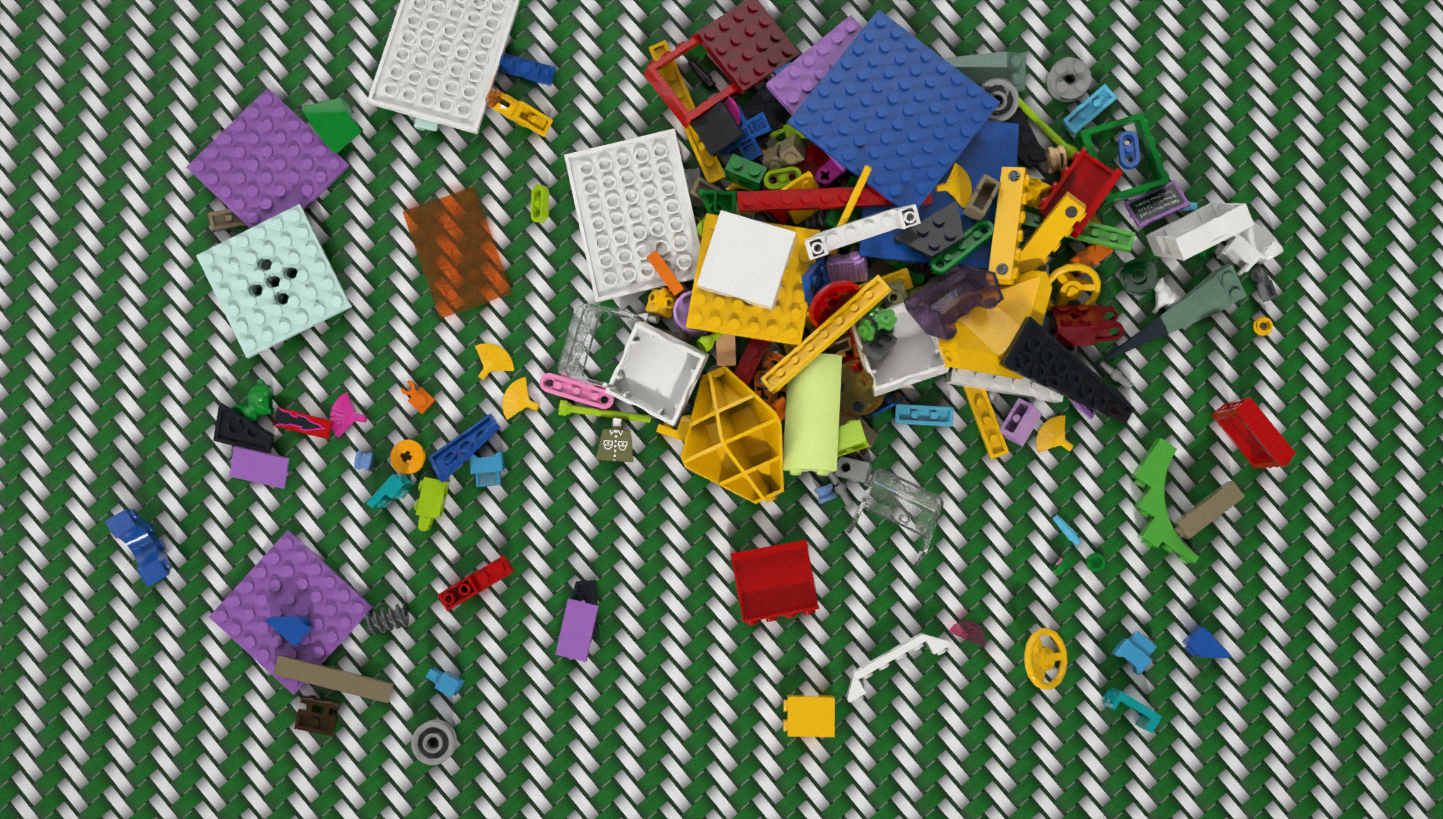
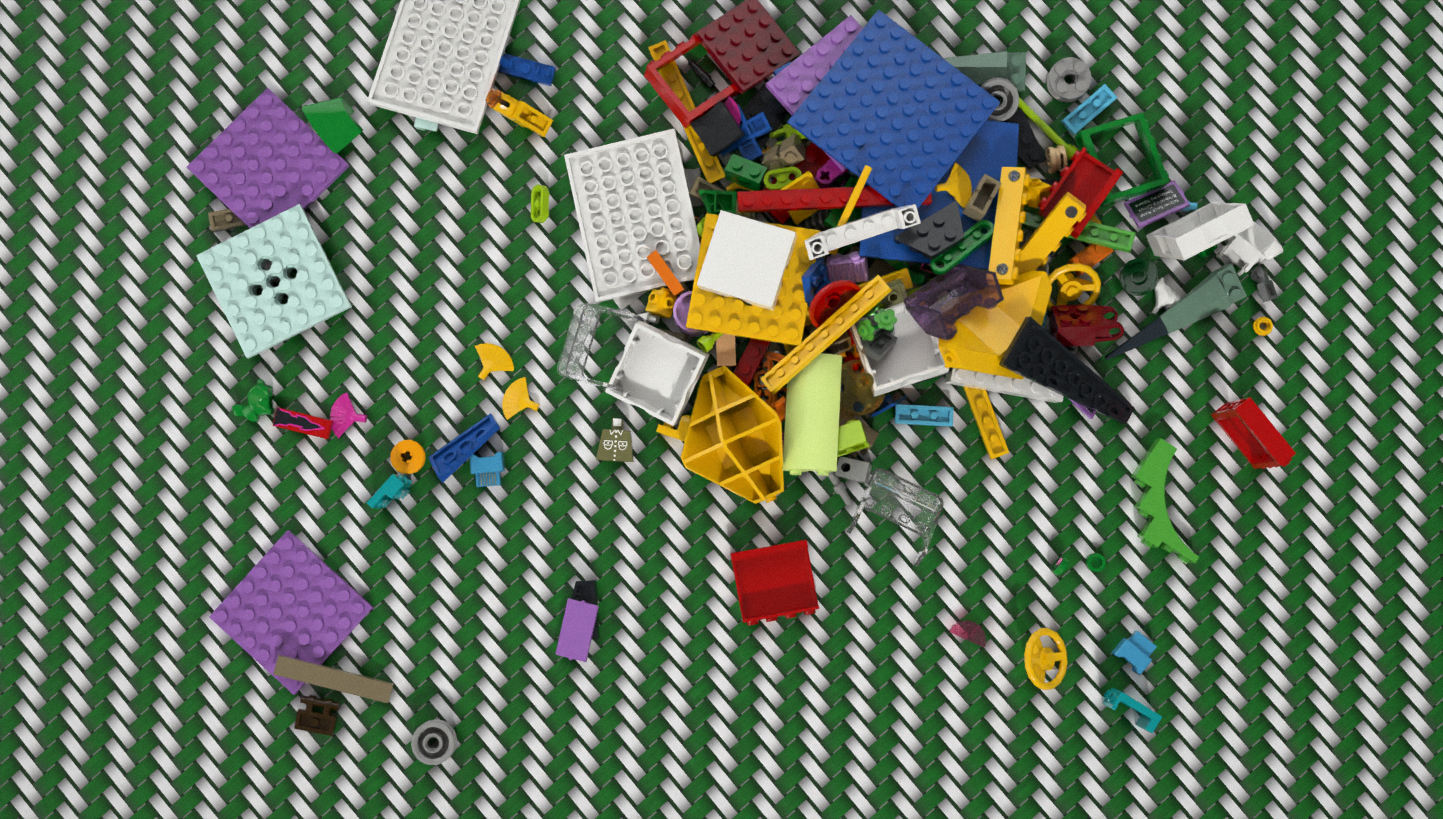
(143, 543): blue brick -> none
(240, 431): black wing -> none
(259, 467): medium lavender piece -> none
(292, 628): blue slope -> none
(364, 460): medium blue wheel -> none
(388, 619): dark grey piece -> none
(419, 398): orange plate -> none
(431, 501): lime hinge -> none
(445, 682): dark azure piece -> none
(457, 252): clear orange plate -> none
(476, 583): red slope -> none
(567, 408): lime piece -> none
(576, 391): bright pink plate -> none
(809, 716): yellow brick -> none
(825, 493): medium blue wheel -> none
(856, 691): white slope -> none
(1020, 422): lavender brick -> none
(1052, 435): yellow hand -> none
(1070, 534): medium azure animal -> none
(1115, 375): light grey bar -> none
(1128, 151): blue plate -> none
(1203, 644): blue slope -> none
(1208, 510): dark tan brick -> none

